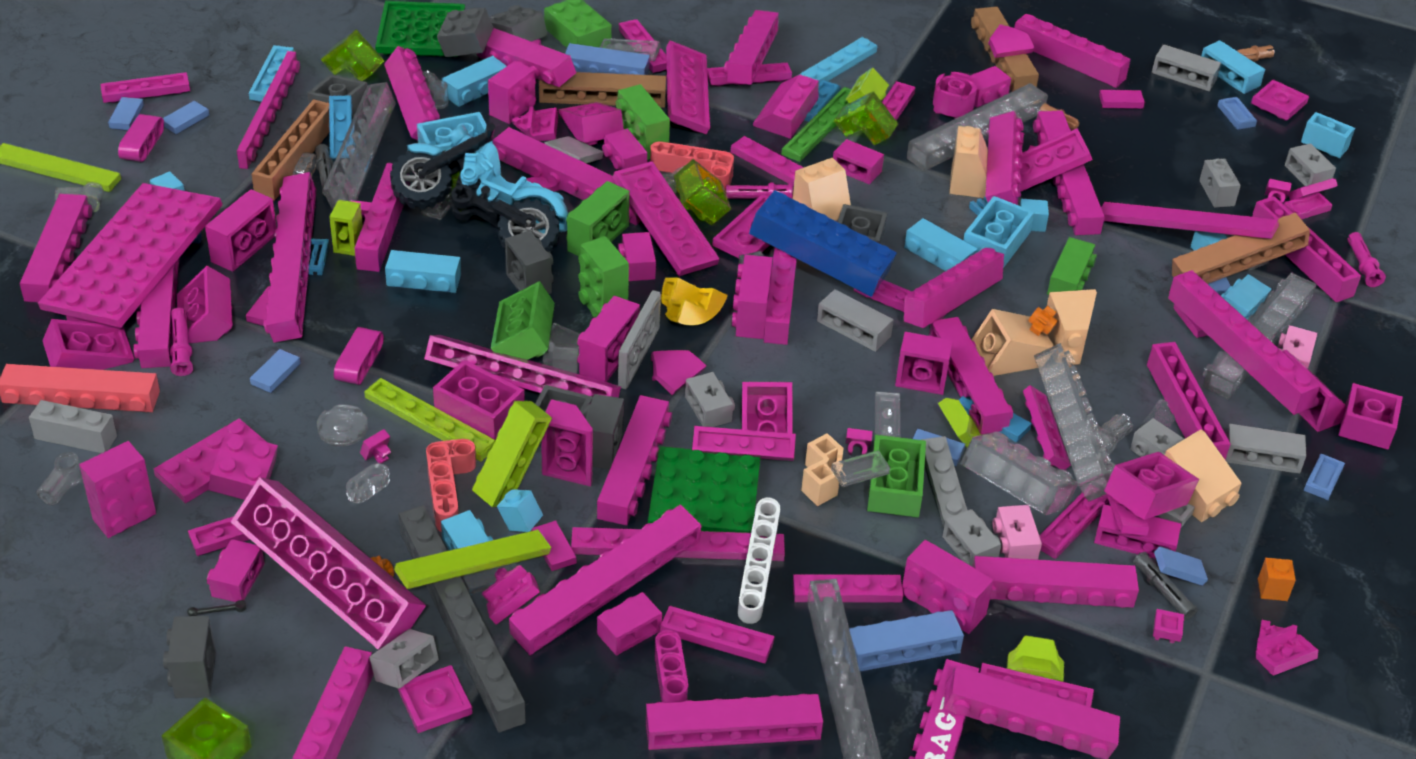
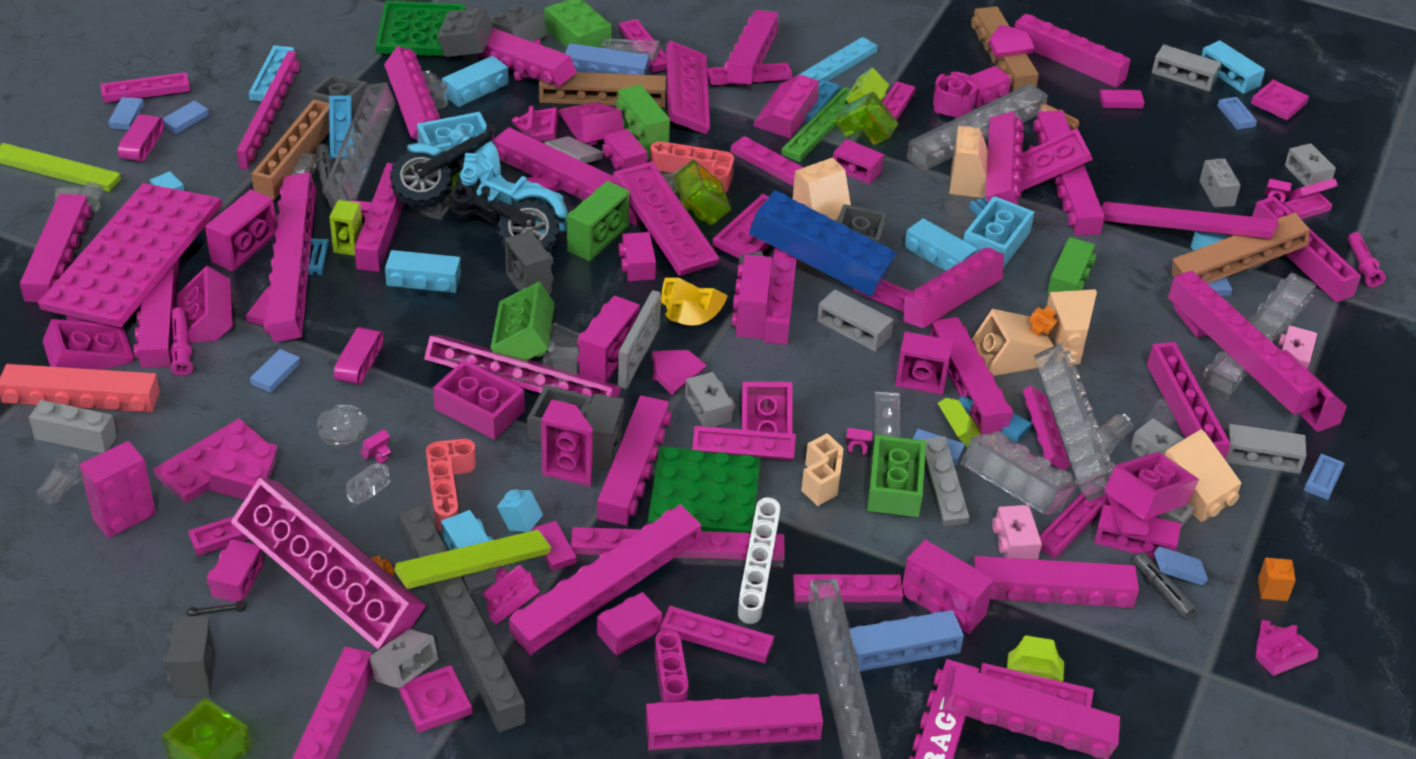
(354, 54): clear neon green brick -> none
(426, 416): lime tile -> none
(511, 91): dark pink brick -> none
(511, 452): lime brick -> none
(601, 274): bright green brick -> none
(755, 192): dark pink pin -> none
(860, 468): clear tile -> none
(970, 537): light grey brick -> none
(1041, 213): medium azure brick -> none
(1168, 625): dark pink tile -> none
(1246, 295): medium azure brick -> none
(1256, 53): nougat axle -> none
(1328, 134): medium azure brick -> none
(1370, 416): dark pink brick -> none

